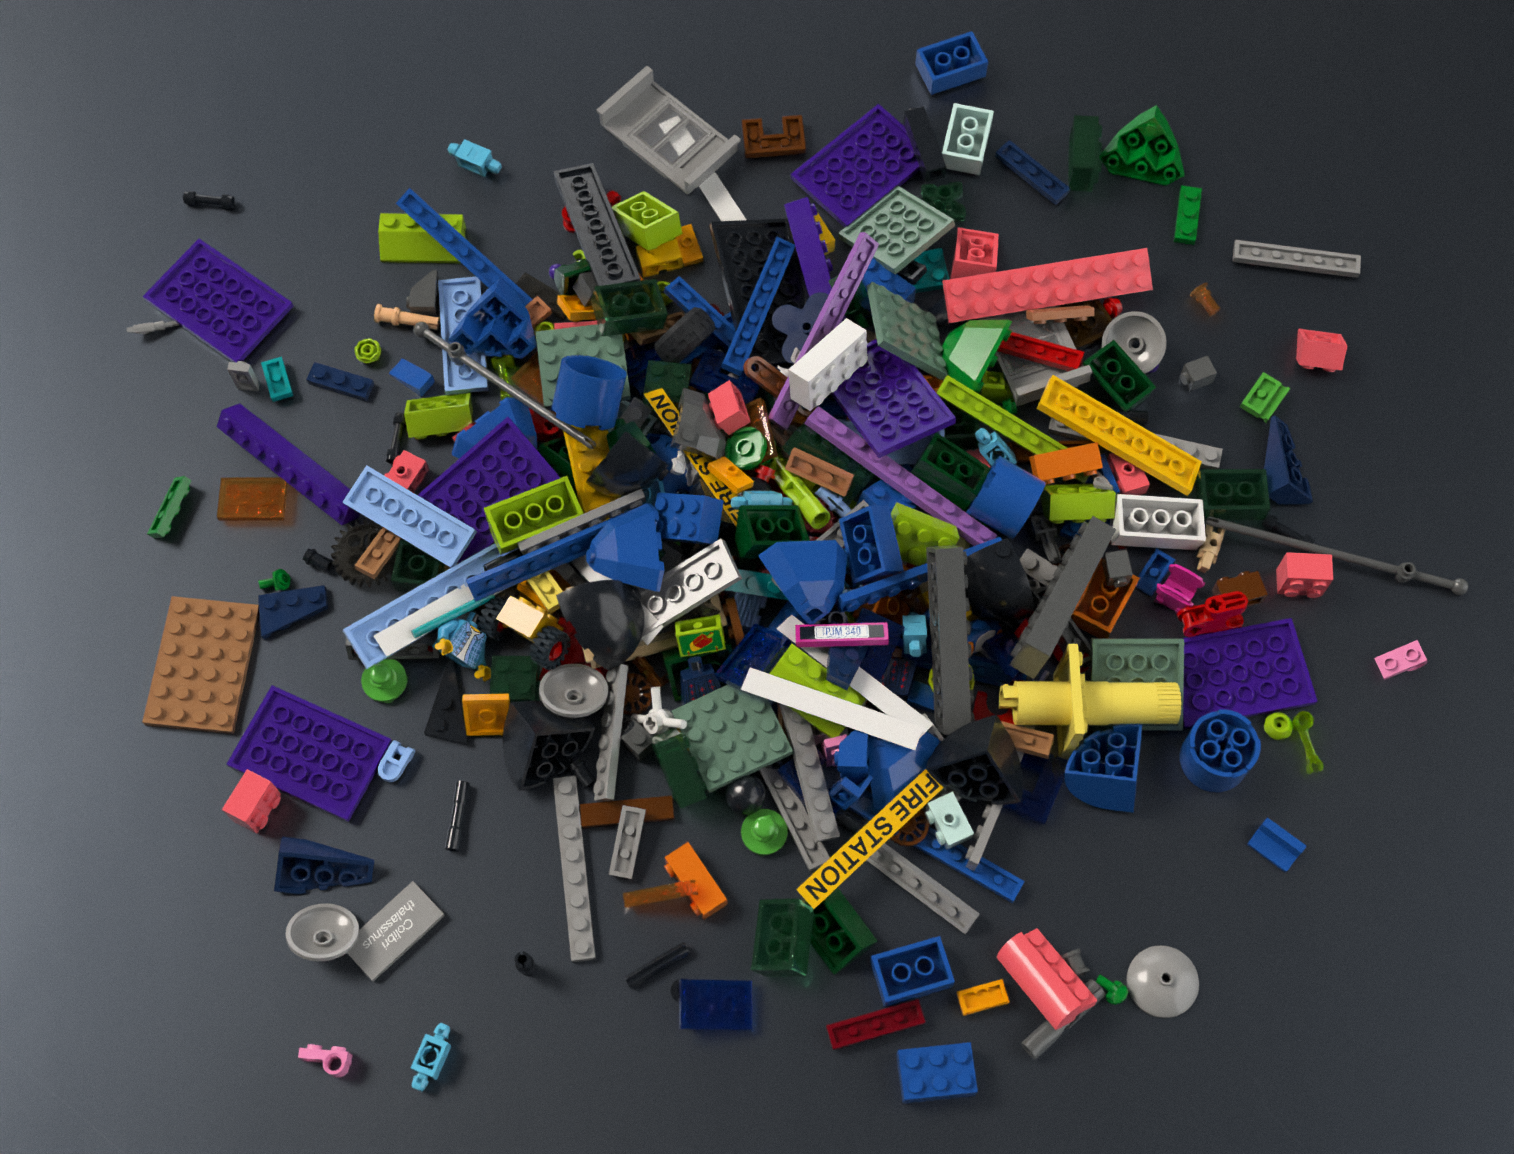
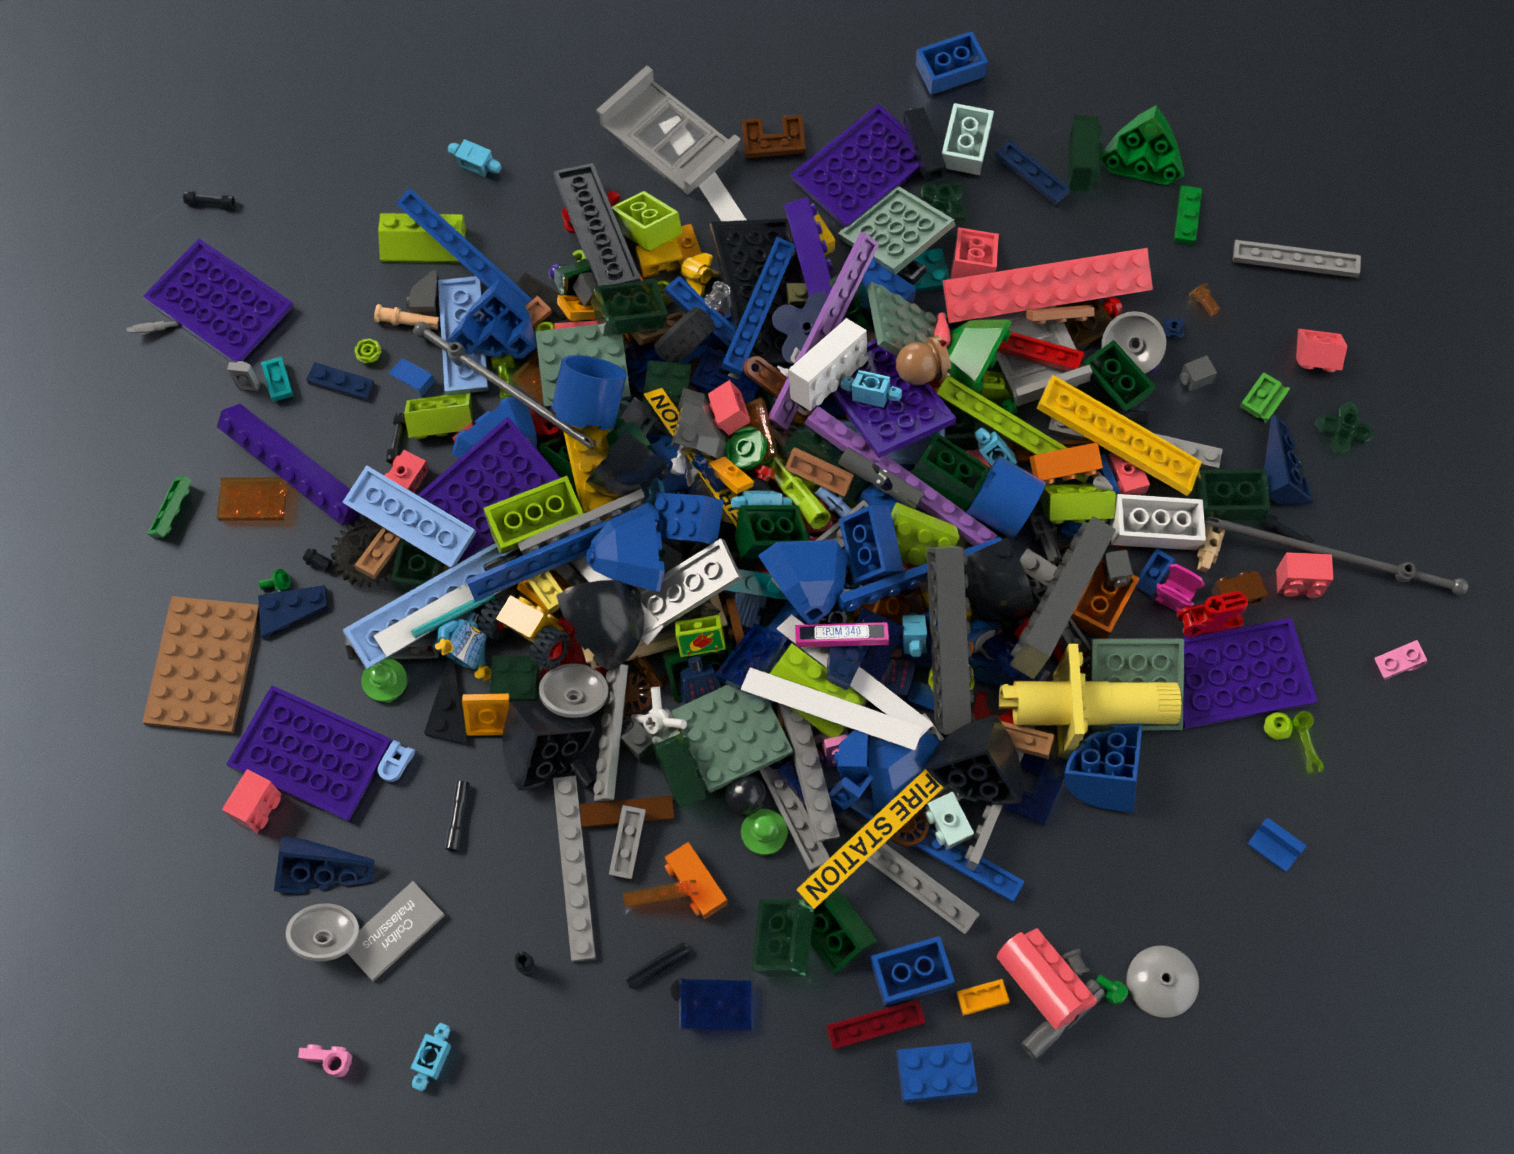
(697, 271): none -> yellow brick
(702, 465): none -> clear blue piece
(717, 295): none -> clear bush
(796, 294): none -> olive plate
(871, 388): none -> medium azure piece
(873, 473): none -> dark grey piece
(920, 362): none -> medium nougat tile
(942, 330): none -> coral piece
(1173, 333): none -> dark blue plate
(1207, 764): blue brick -> none
(1344, 428): none -> clear green plant

